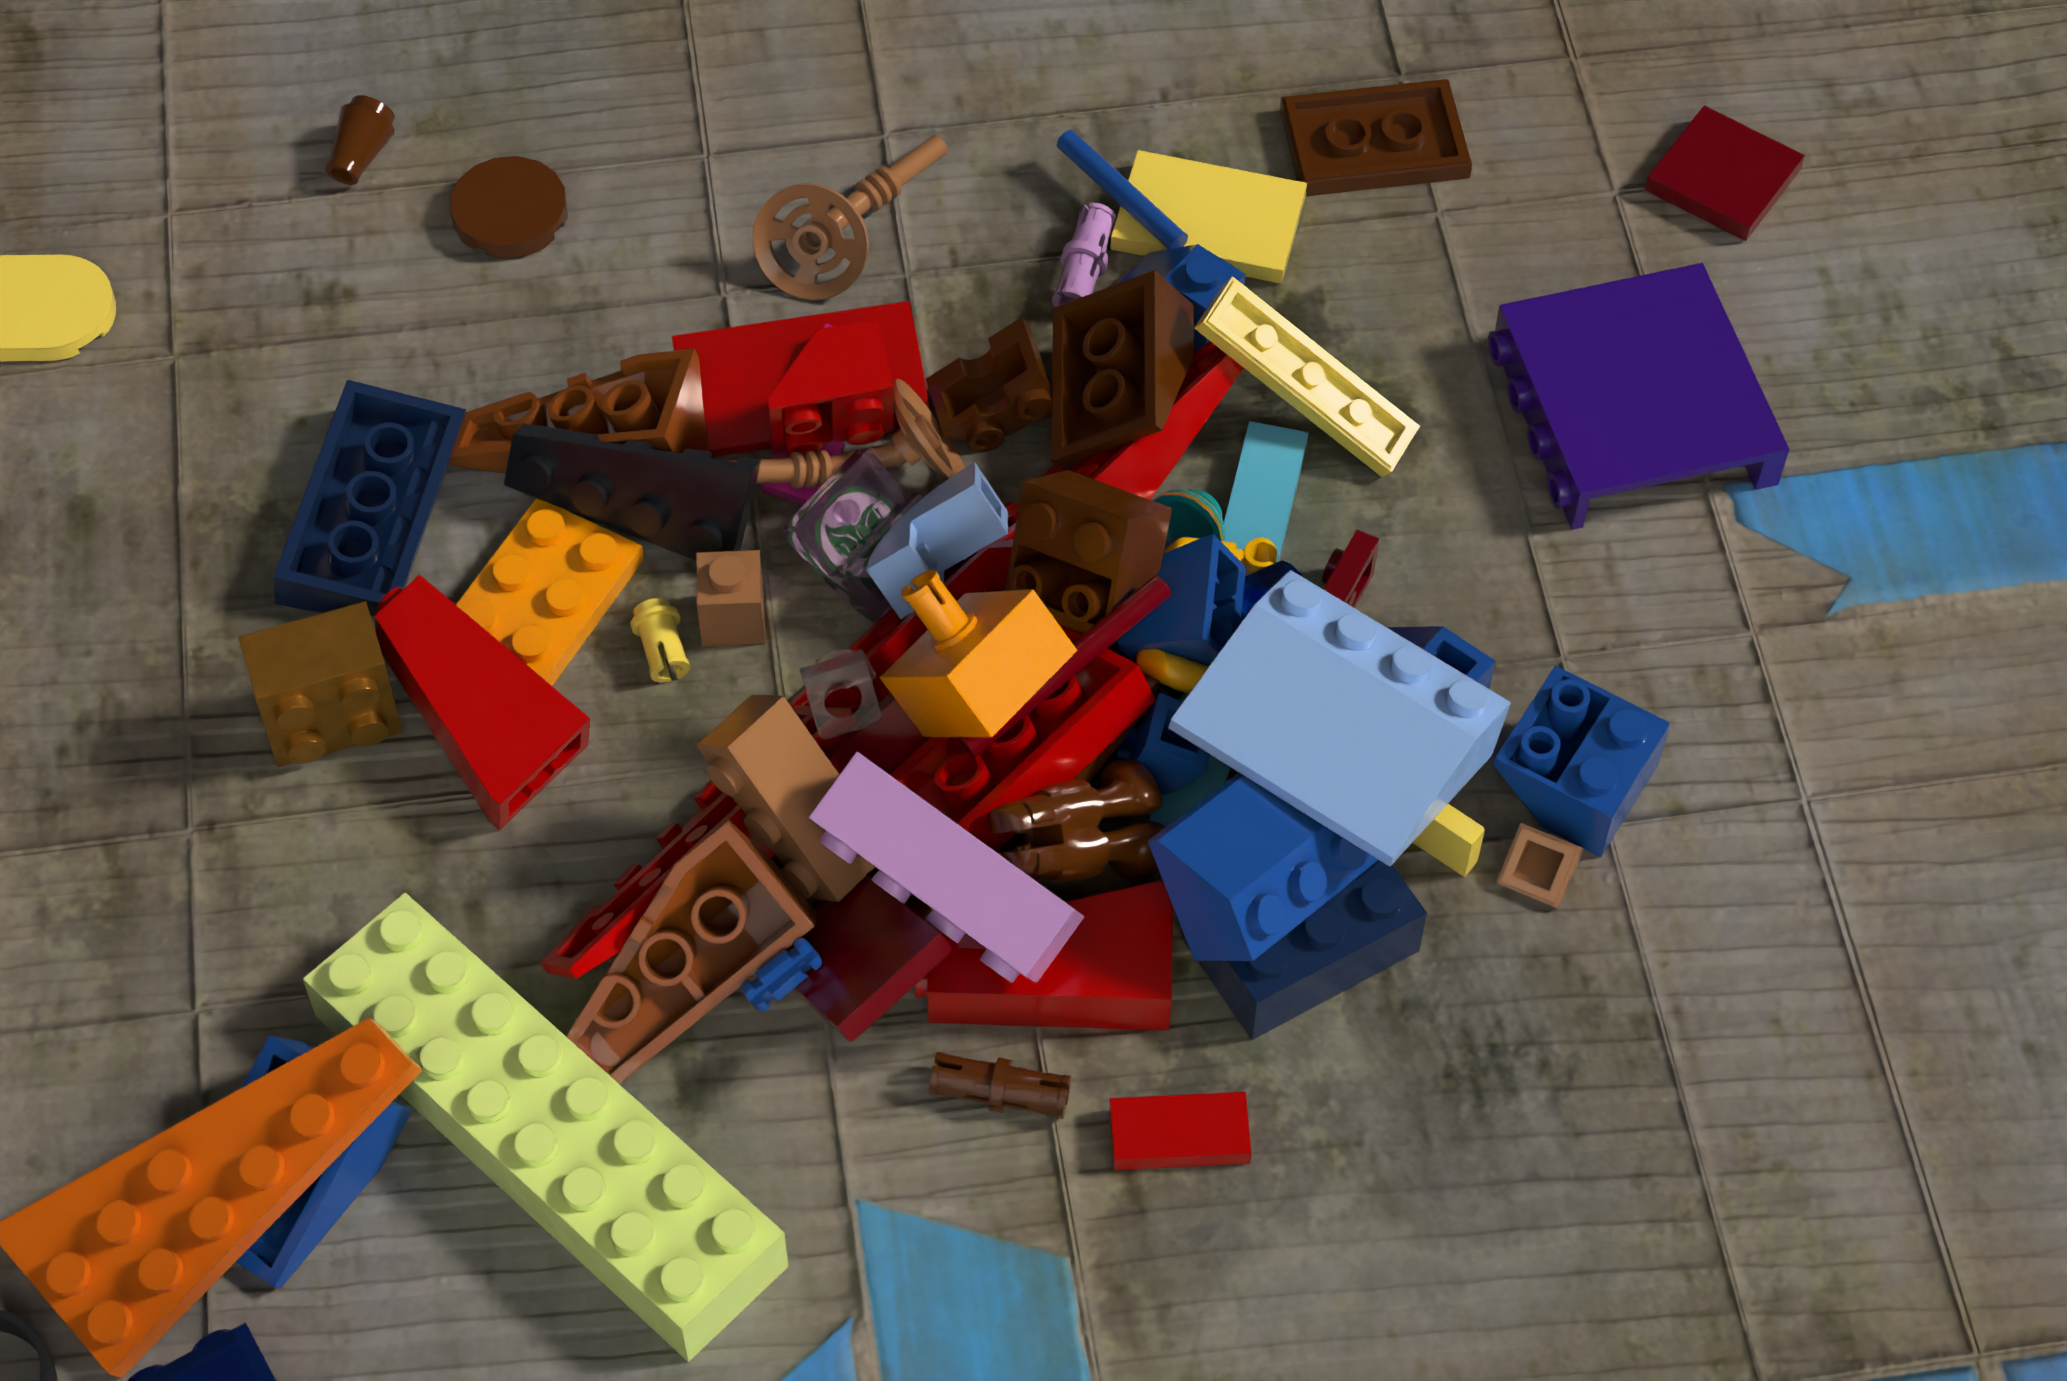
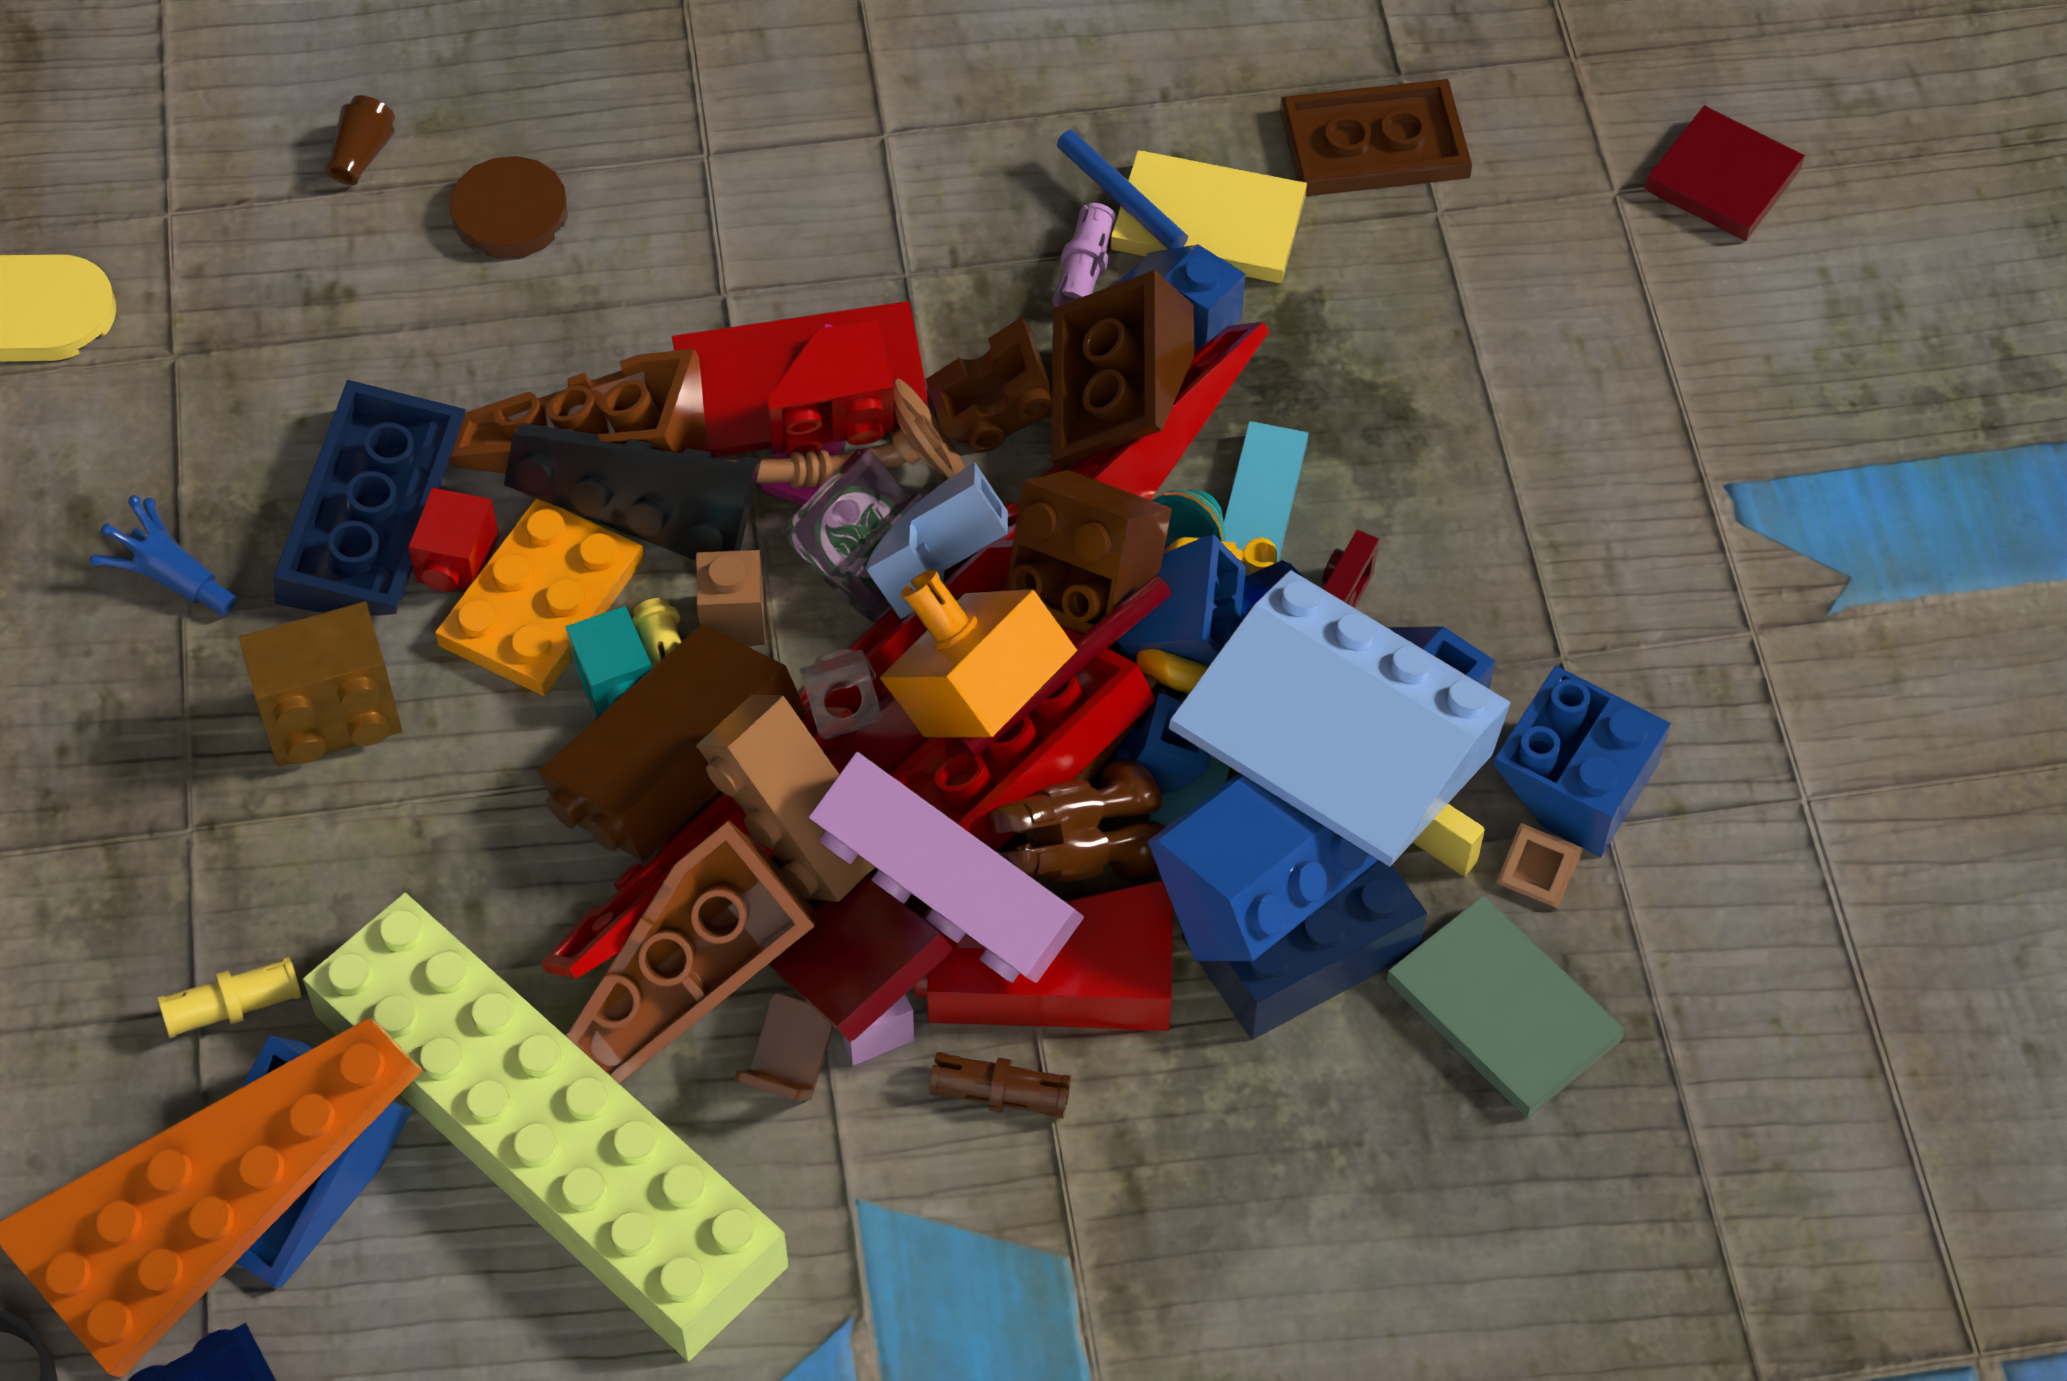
(165, 560): none -> blue piece
(229, 997): none -> light yellow pin
(453, 540): none -> red brick
(481, 701): red slope -> none
(607, 656): none -> teal brick
(638, 763): none -> reddish brown brick
(781, 974): blue piece -> none
(788, 1049): none -> reddish brown bracket
(825, 228): medium nougat dish -> none
(885, 1034): none -> lavender tile
(1180, 1131): red tile -> none
(1307, 377): light yellow tile -> none
(1505, 1006): none -> sand green tile
(1634, 387): dark purple panel -> none

